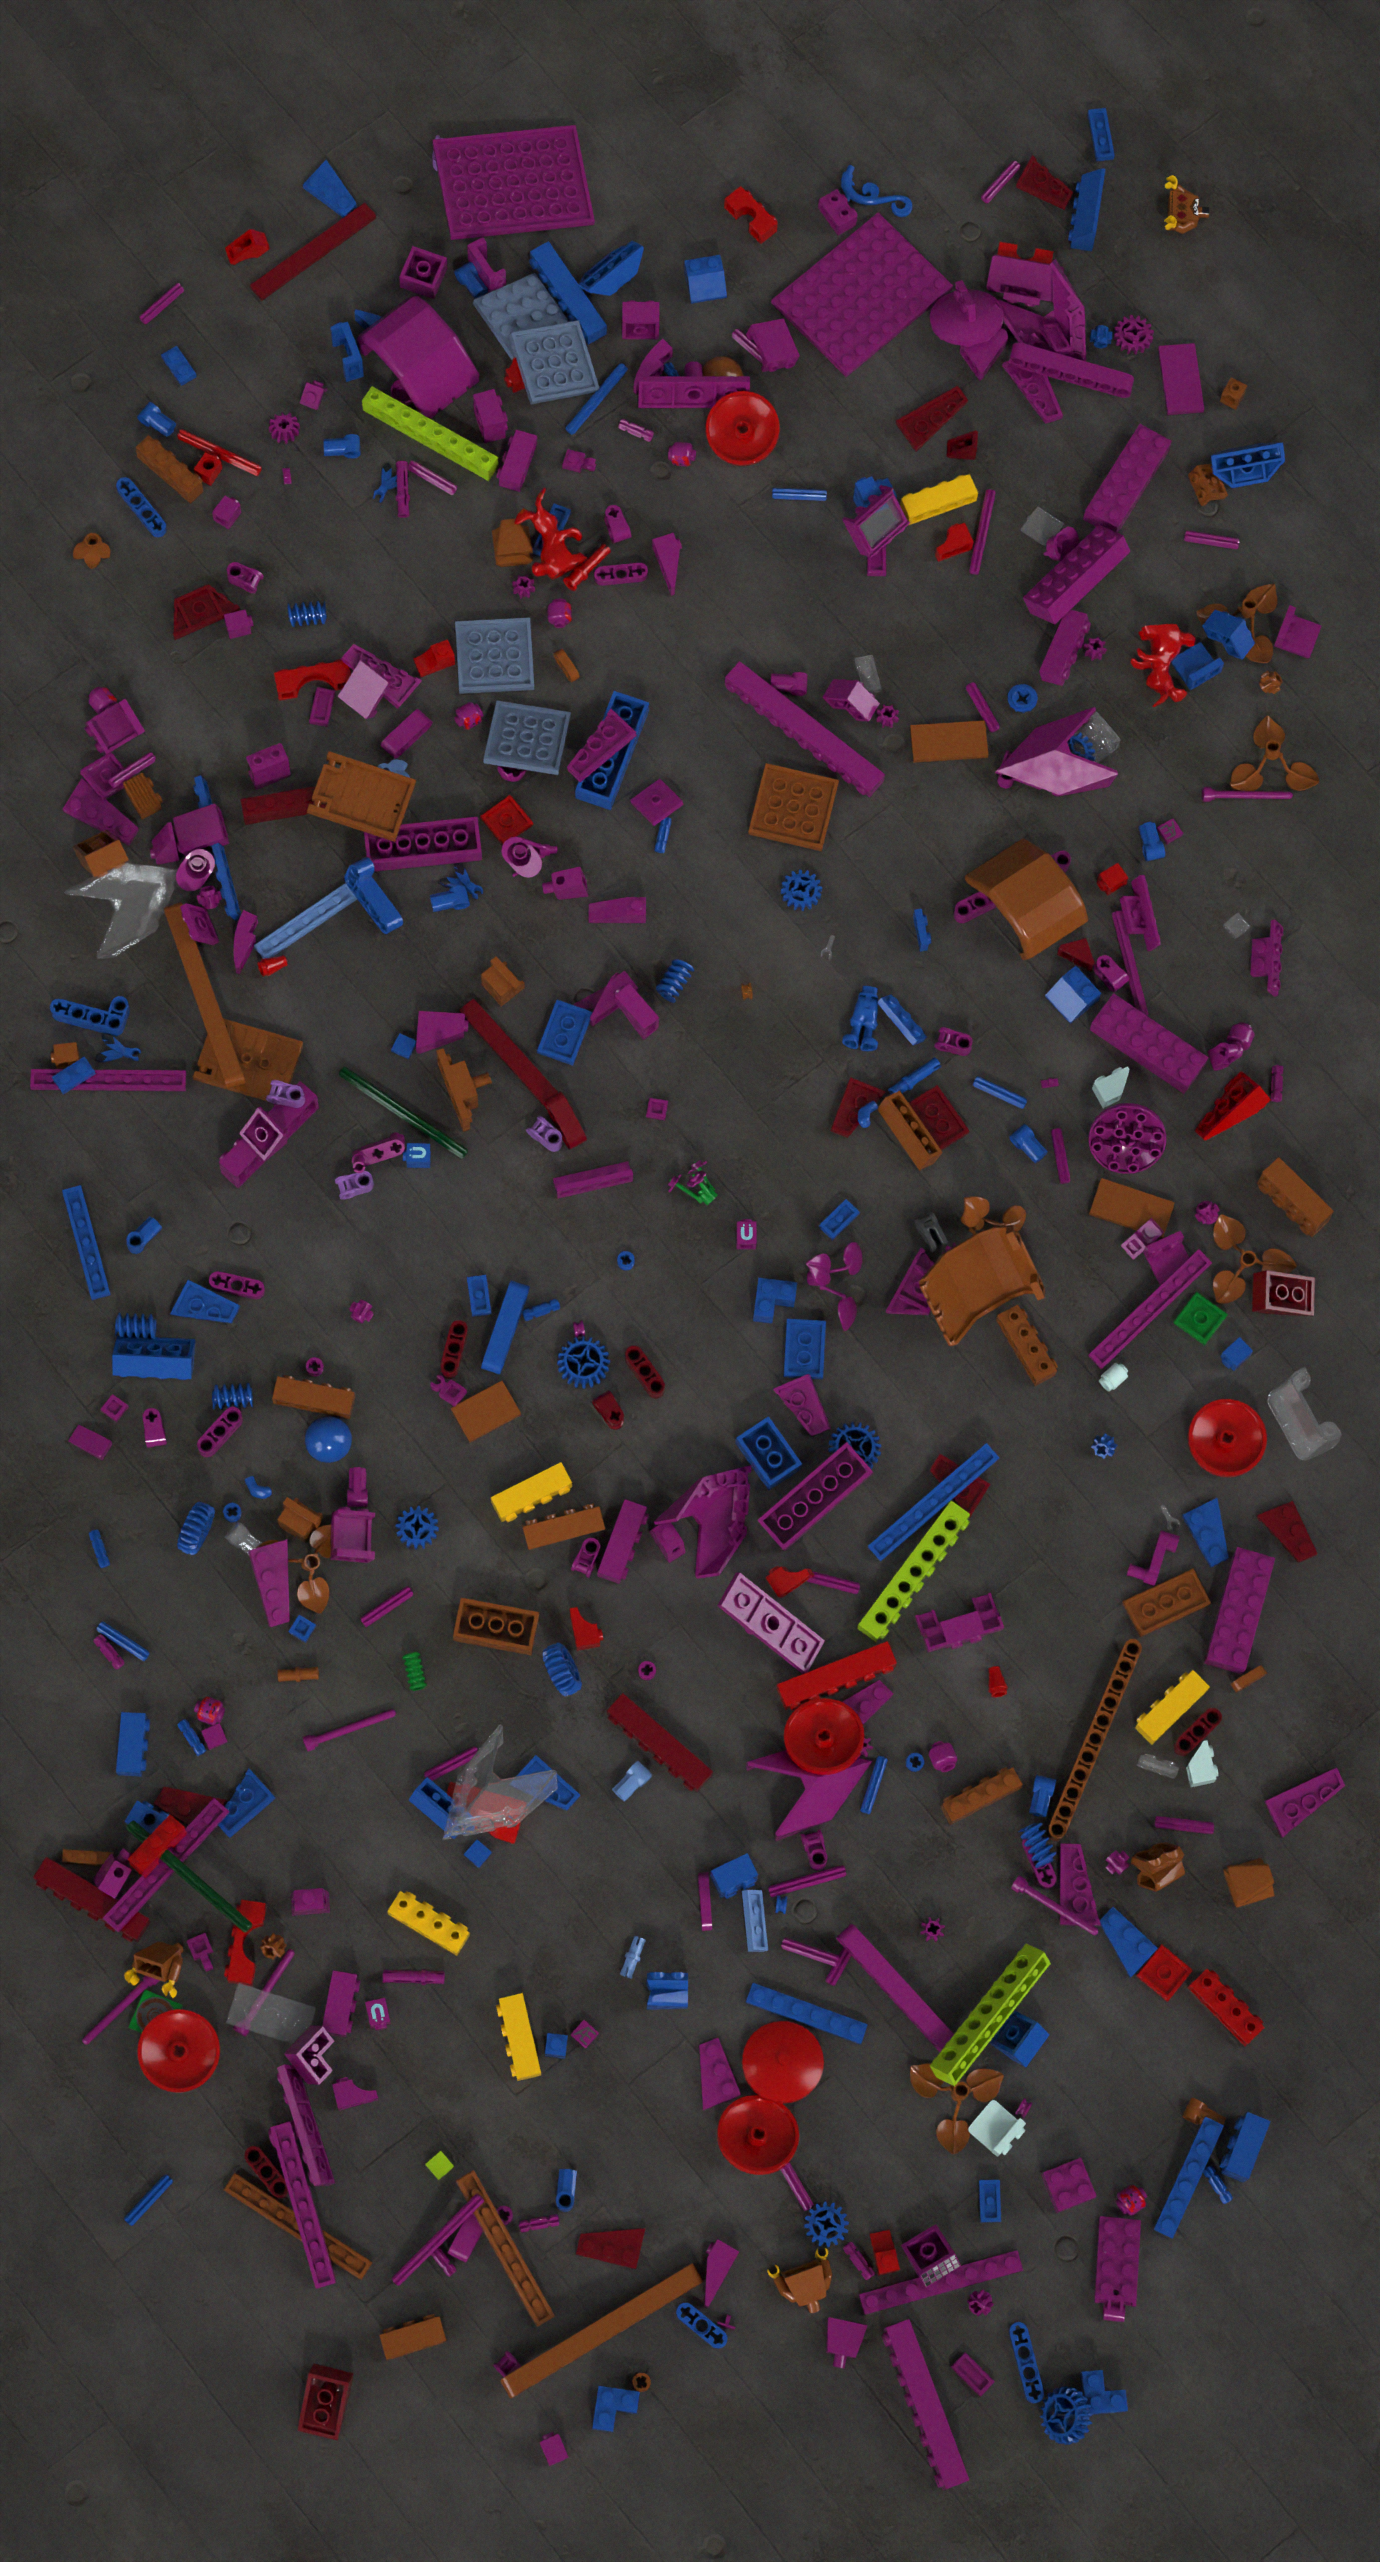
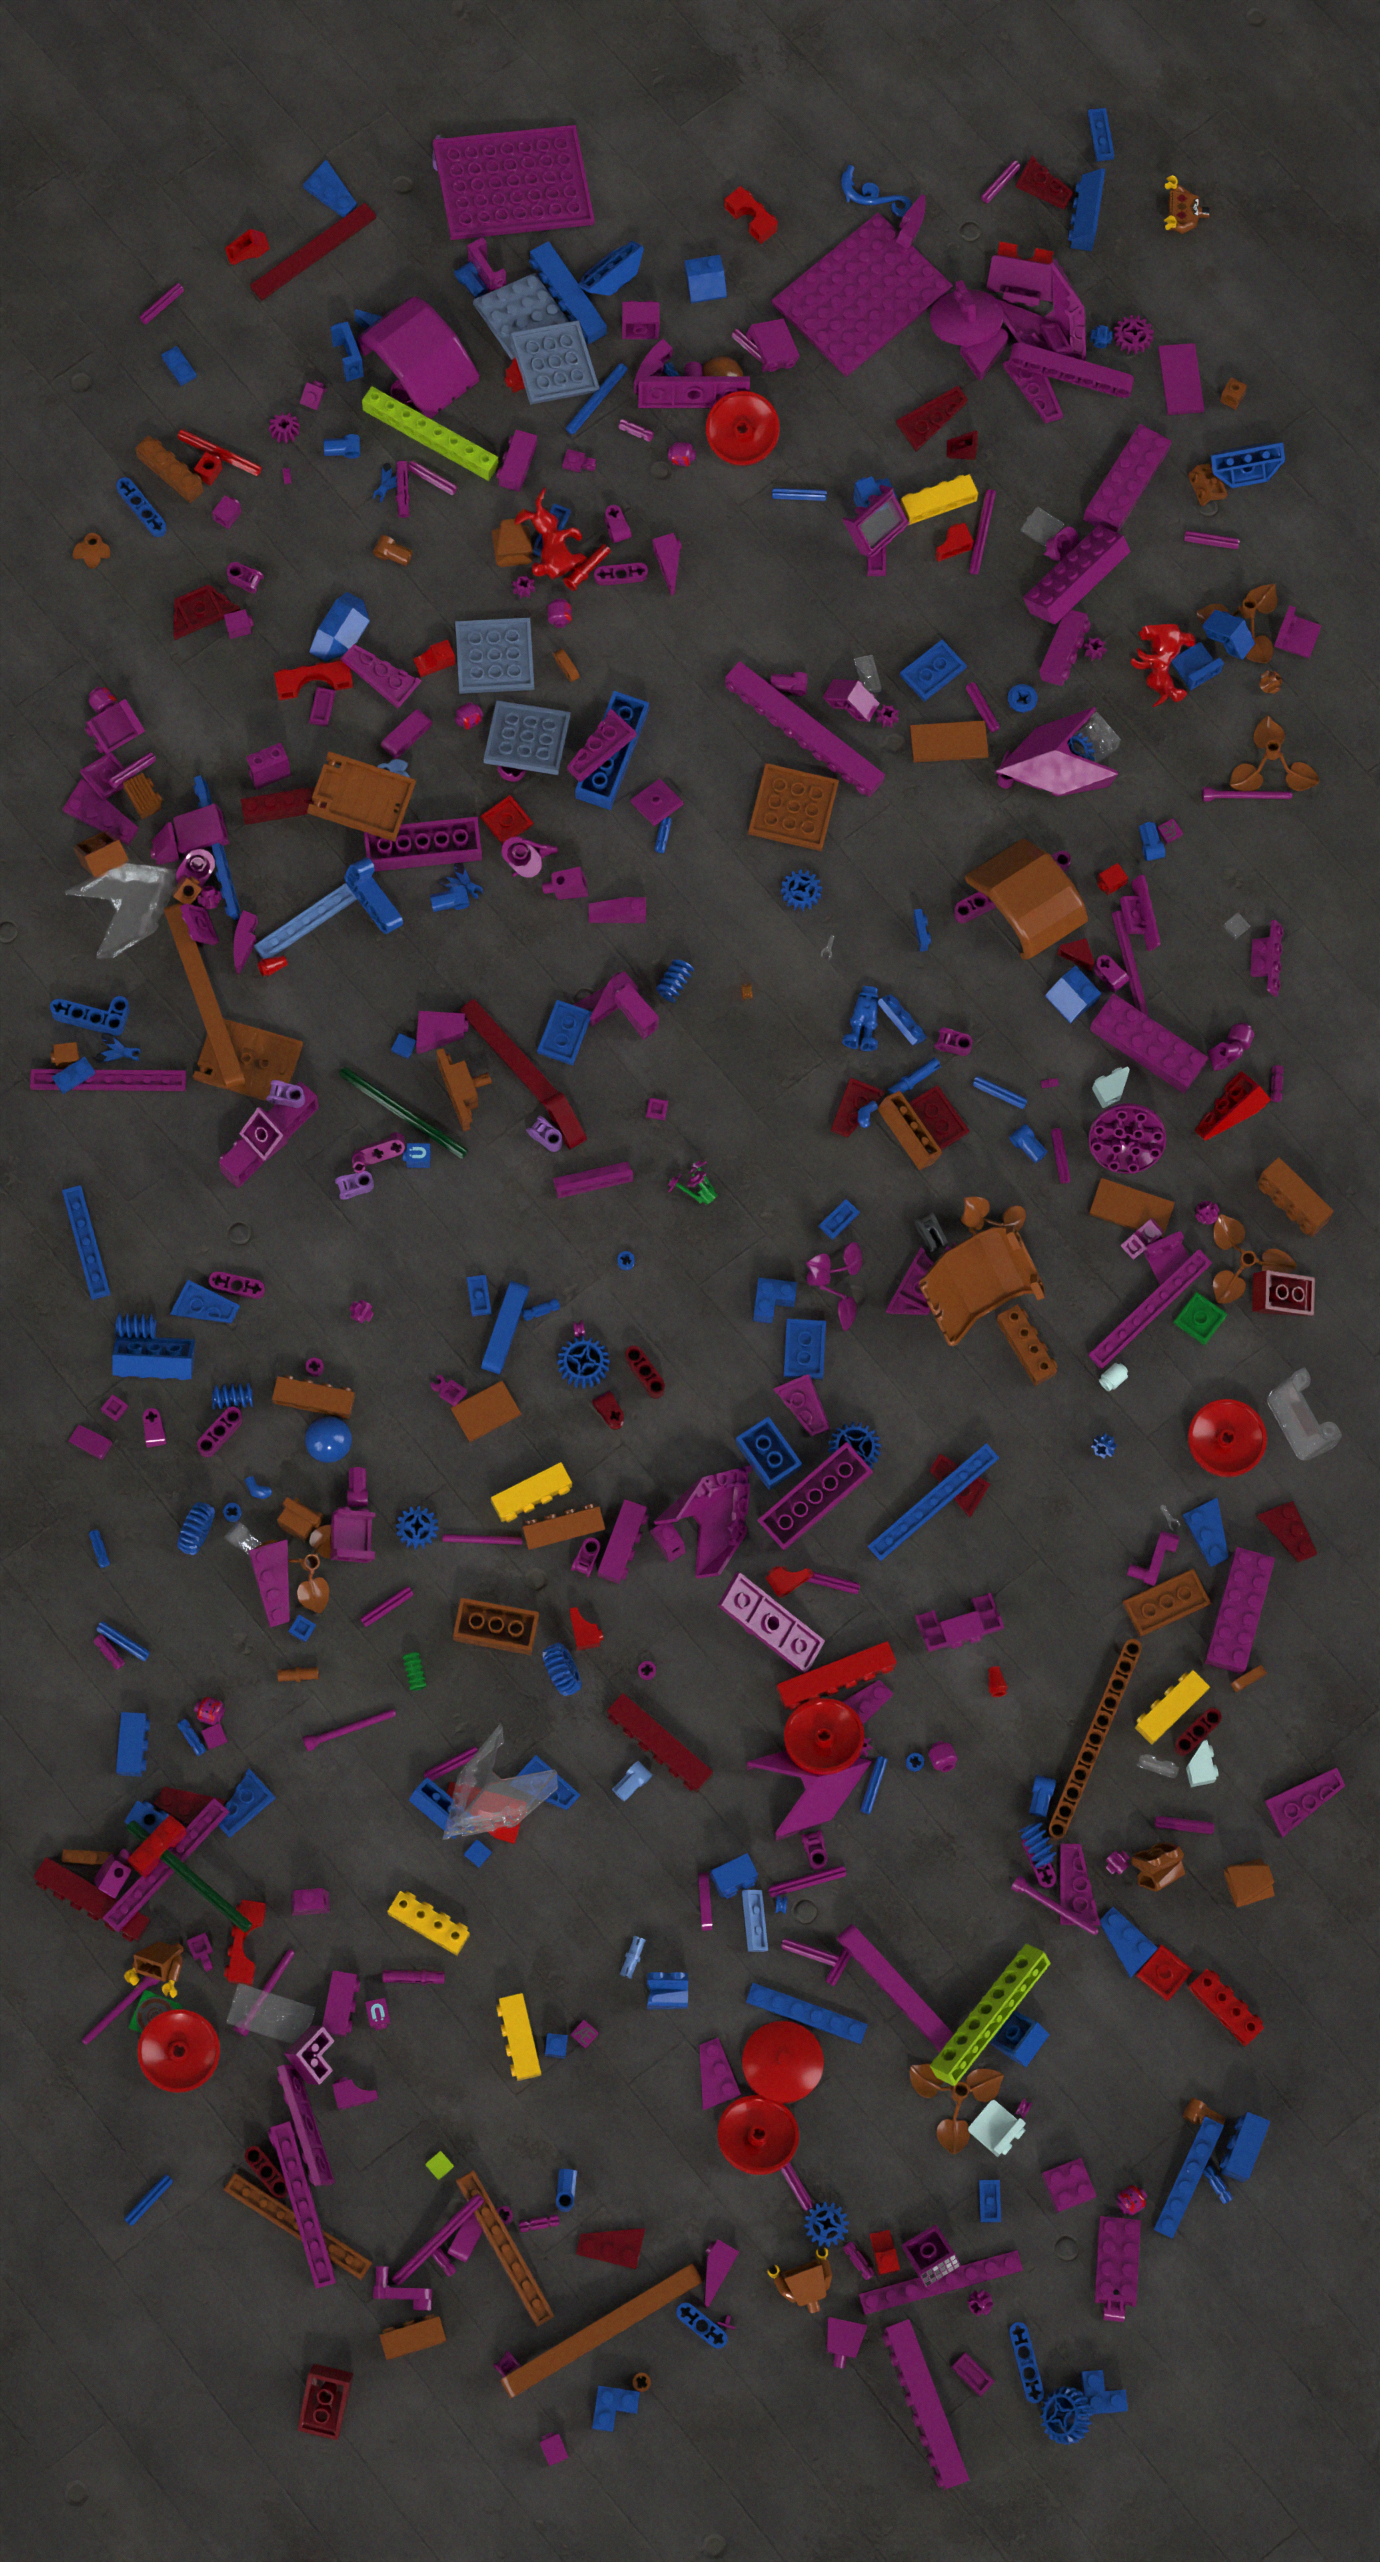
(144, 1234): blue piece -> none
(152, 416): blue piece -> none
(187, 898): none -> dark orange brick
(273, 1946): dark orange gear -> none
(307, 613): blue piece -> none
(340, 628): none -> blue wedge
(366, 687): magenta panel -> none
(388, 549): none -> dark orange piece
(421, 2296): none -> magenta beam
(423, 272): magenta brick -> none
(454, 1340): dark red beam -> none
(482, 1539): none -> magenta bar
(490, 415): magenta brick -> none
(501, 982): dark orange plate -> none
(746, 1234): magenta brick -> none
(837, 212): magenta brick -> none
(911, 223): none -> magenta slope
(933, 670): none -> blue plate
(934, 1924): magenta gear -> none
(953, 1514): lime brick -> none
(981, 1796): dark orange brick -> none
(1236, 1354): blue brick -> none

